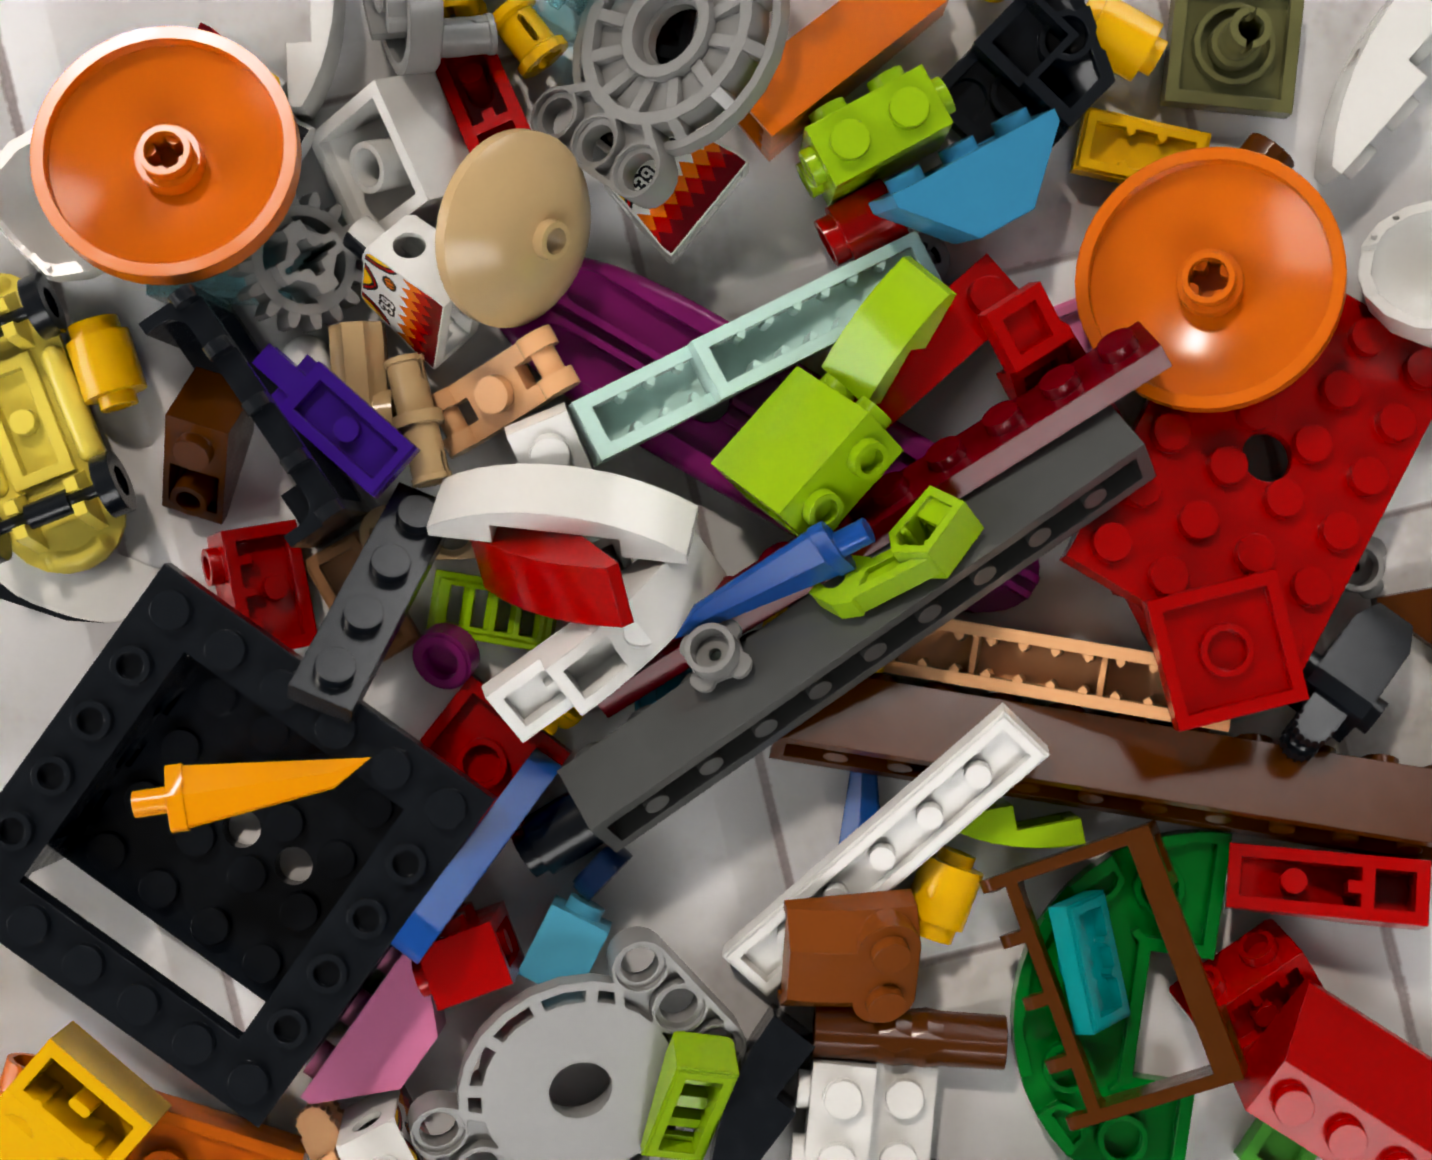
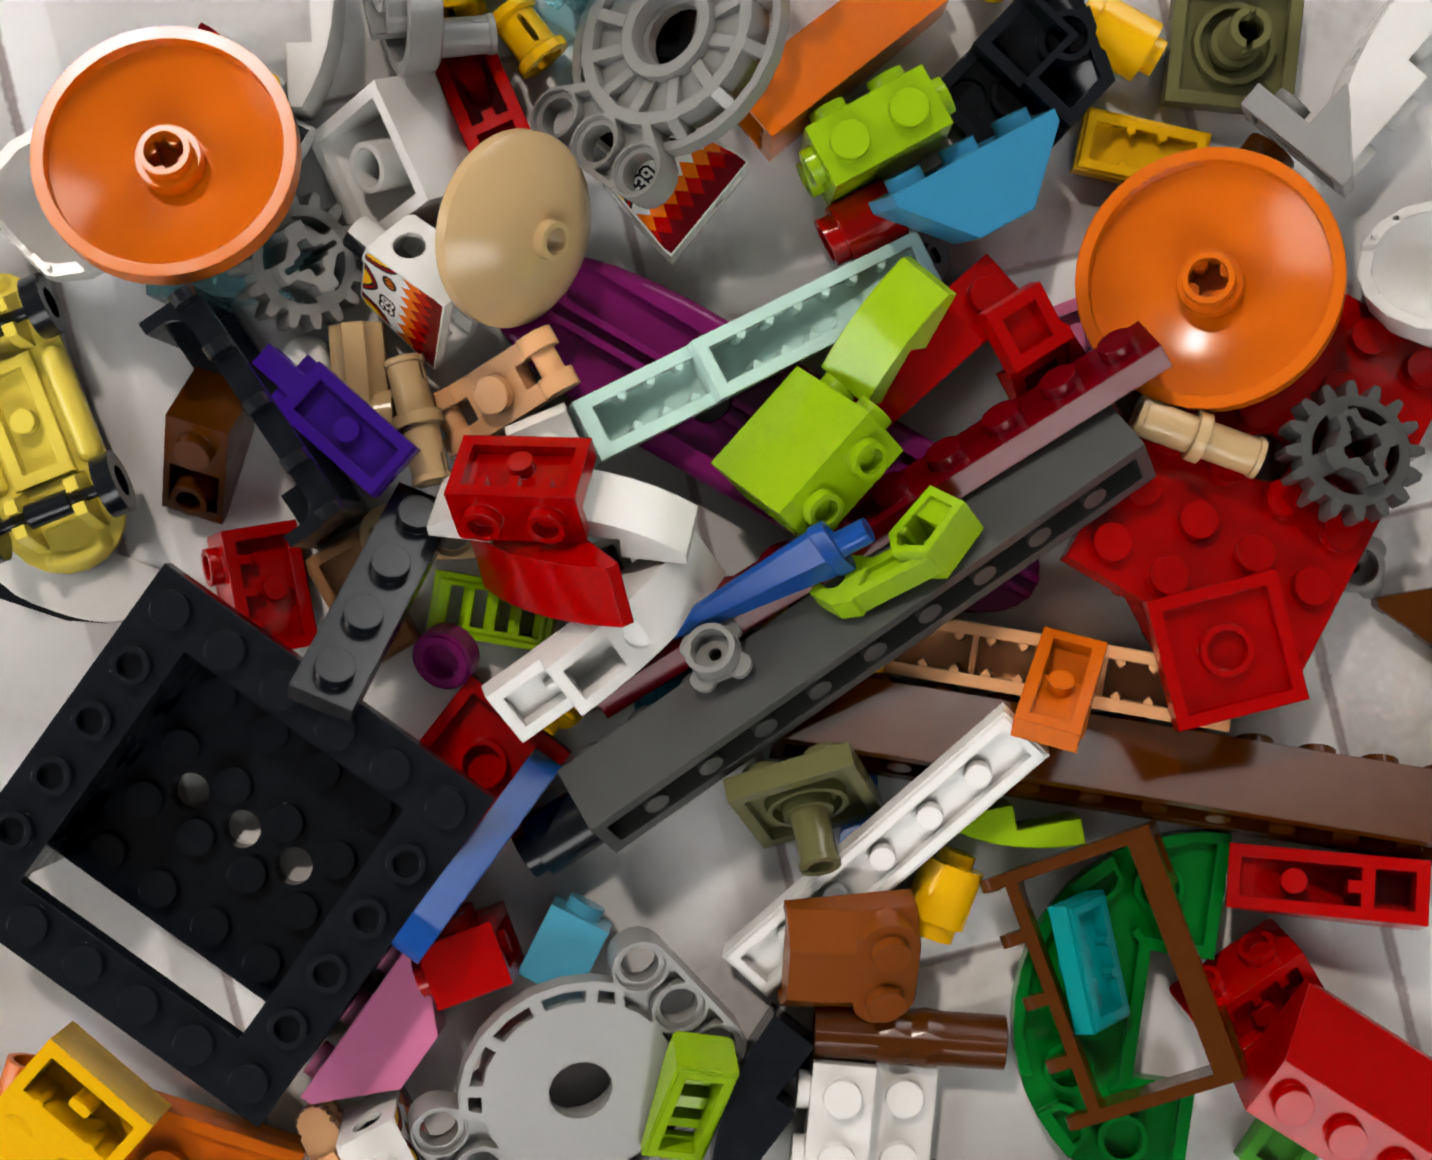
(105, 363): yellow brick -> none
(223, 790): light orange bar -> none
(521, 488): none -> red bracket
(600, 871): dark blue tile -> none
(805, 801): none -> olive plate
(1059, 690): none -> orange slope
(1198, 436): none -> tan pin
(1321, 145): none -> light grey slope
(1348, 681): black hinge -> none
(1372, 433): none -> dark grey gear

